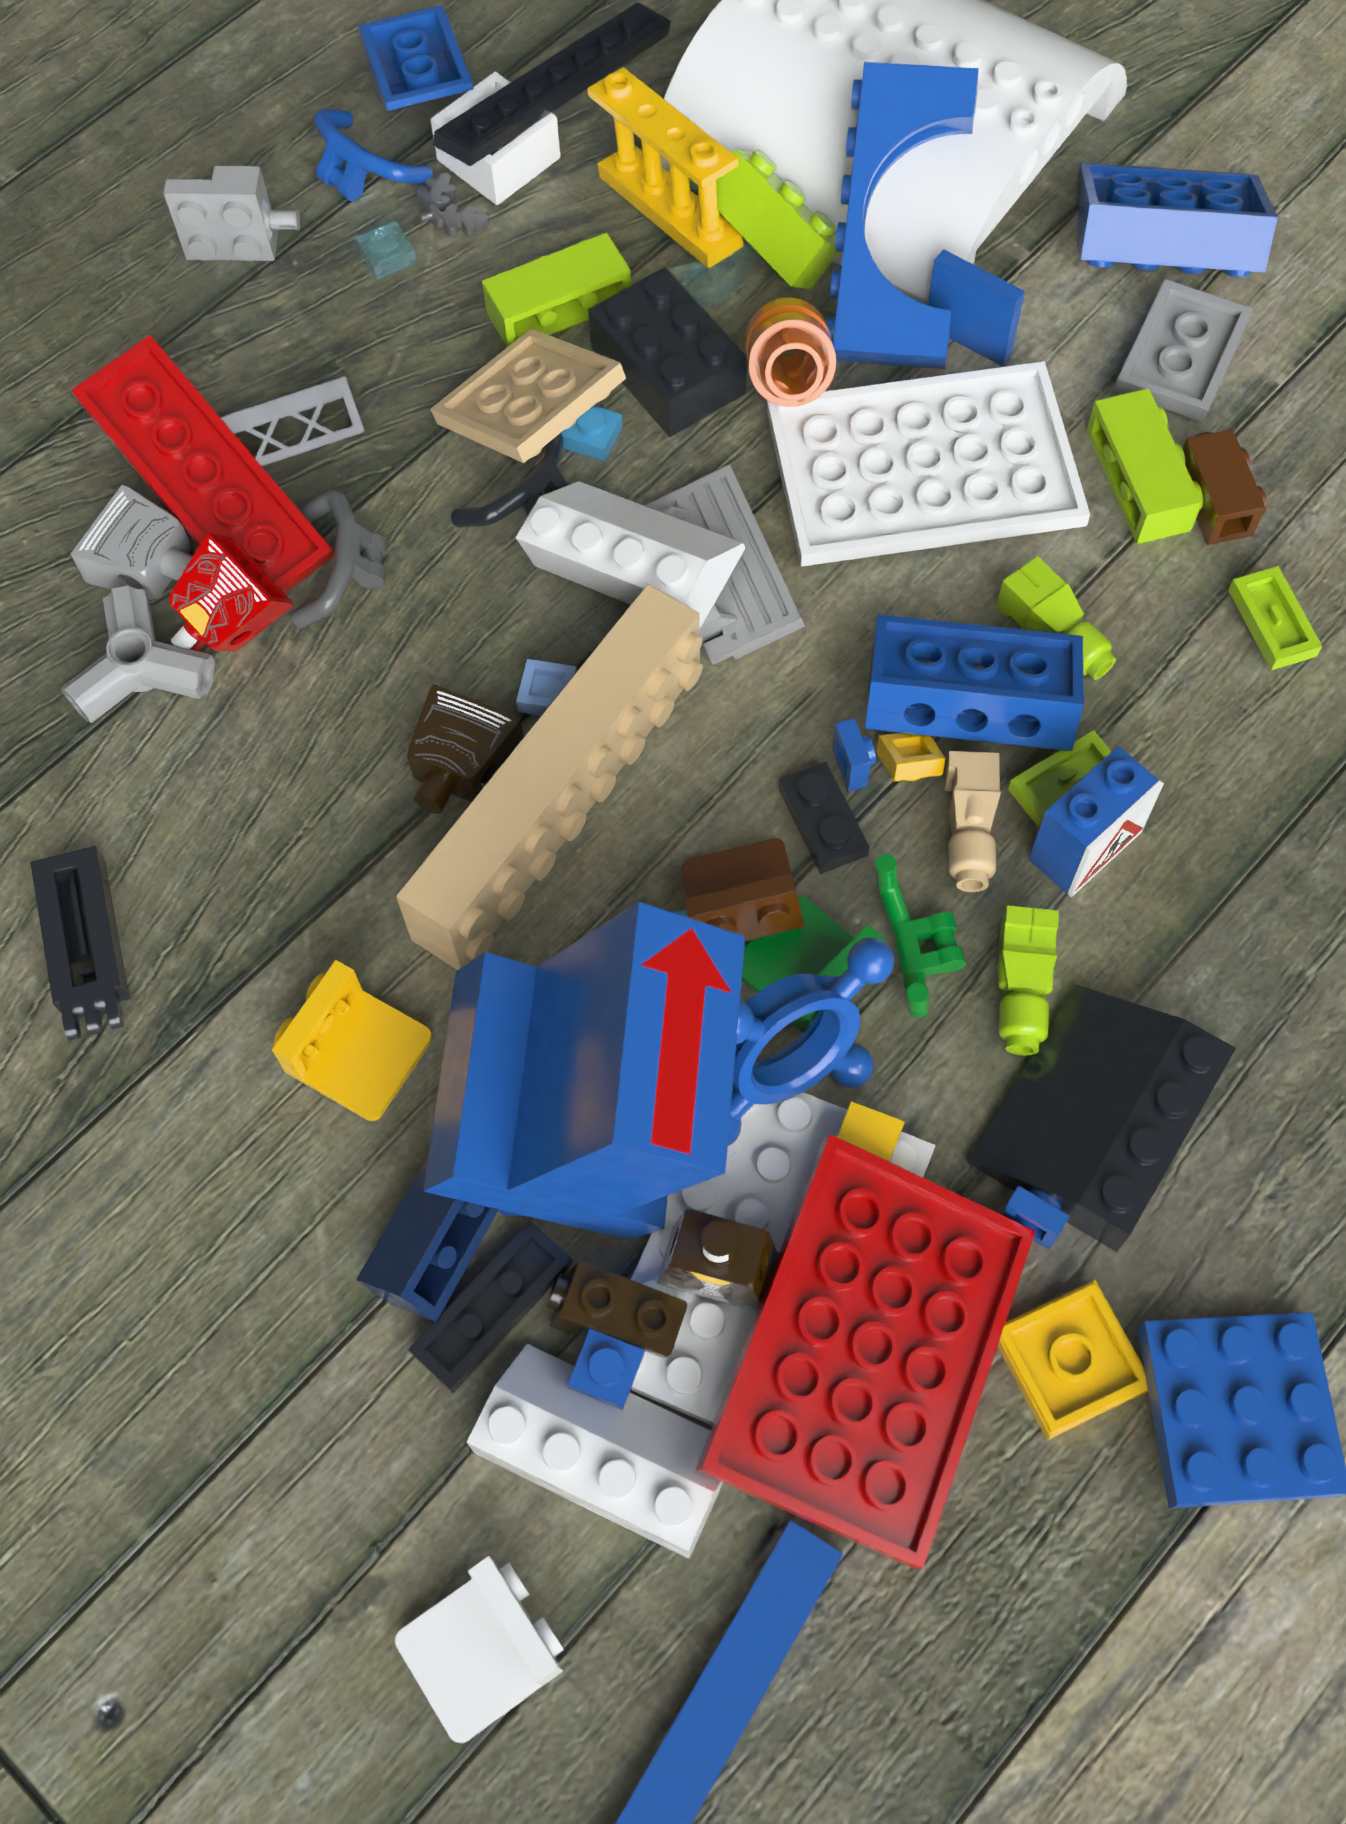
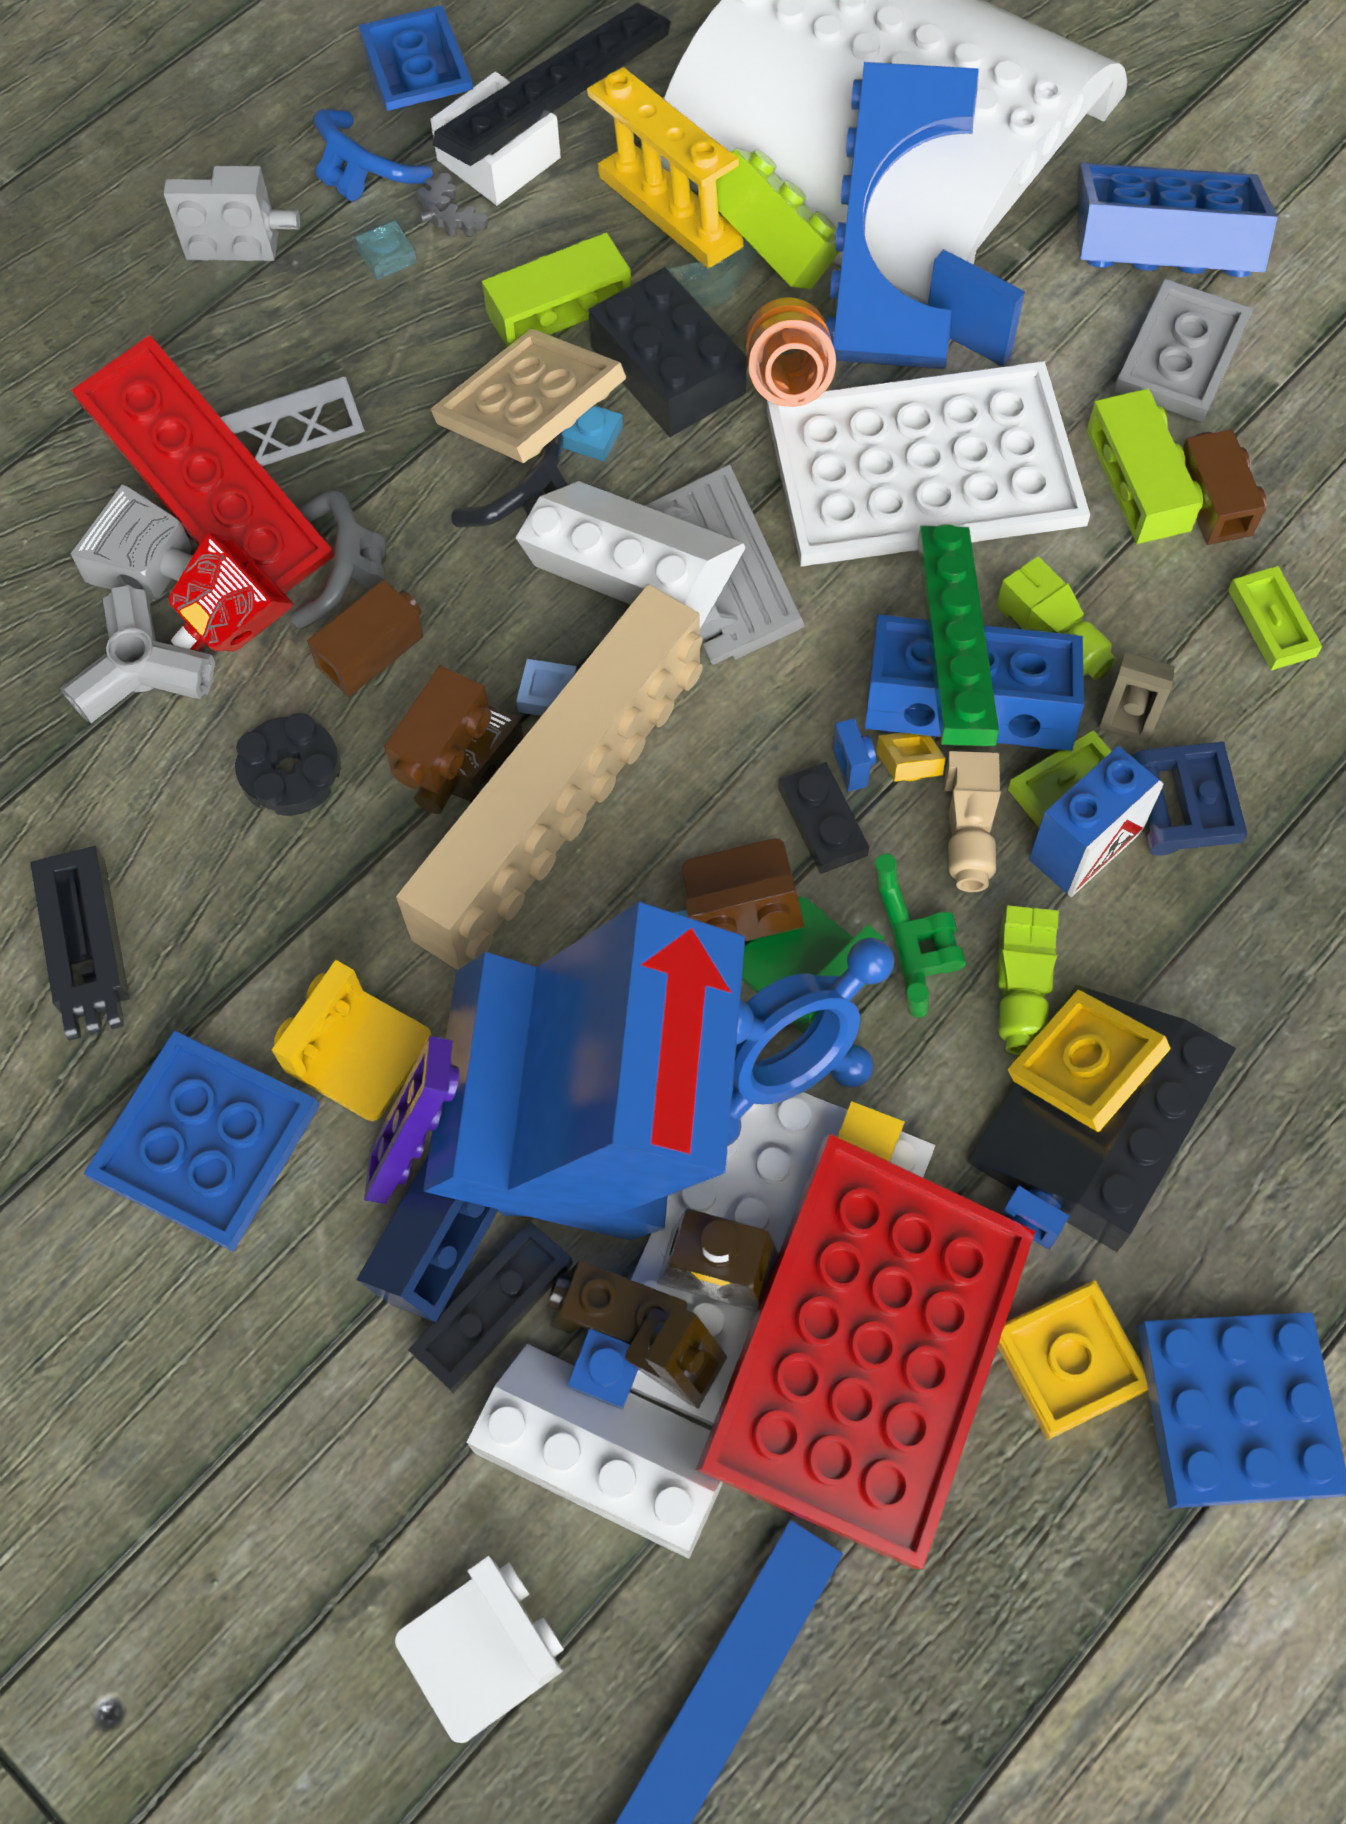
(202, 1140): none -> blue plate
(280, 739): none -> black plate
(366, 637): none -> reddish brown brick
(413, 1113): none -> dark purple plate
(438, 730): none -> reddish brown brick
(677, 1353): none -> dark brown slope
(957, 637): none -> green plate
(1089, 1060): none -> yellow plate
(1137, 696): none -> dark tan slope
(1204, 794): none -> dark blue plate

